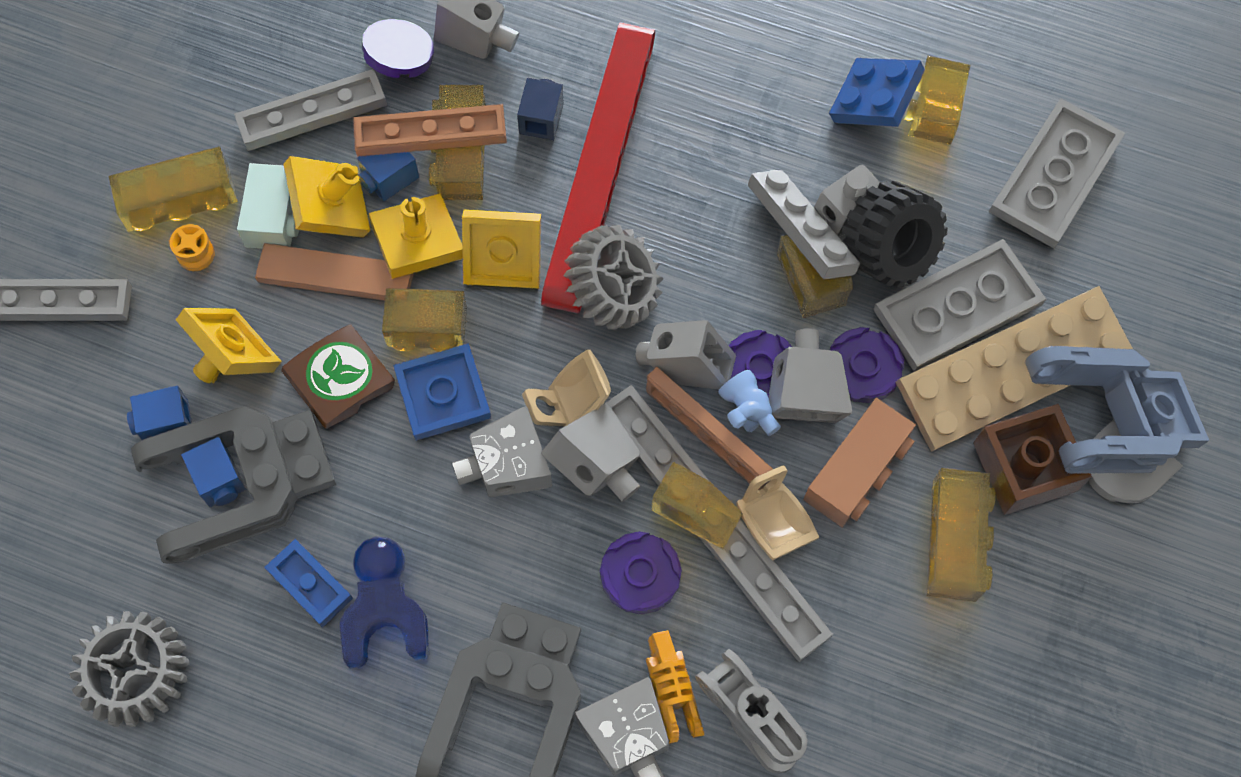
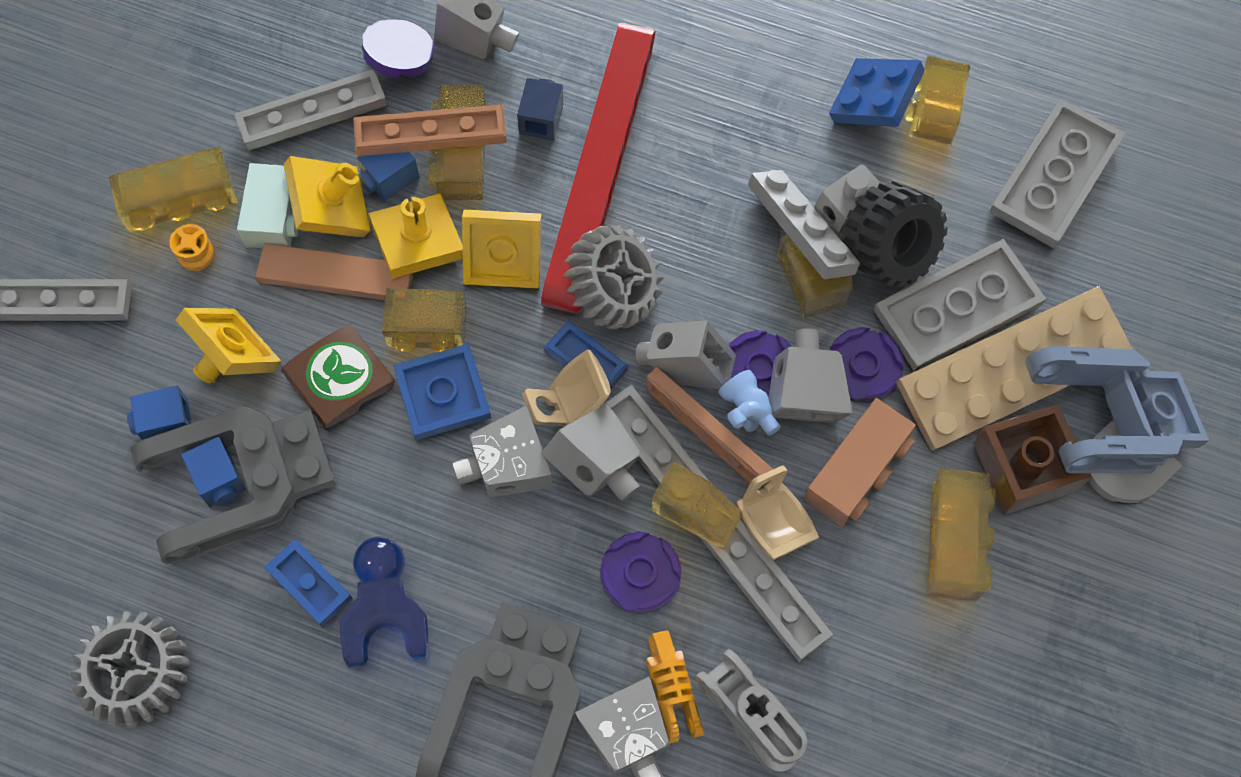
(573, 341): none -> blue tile

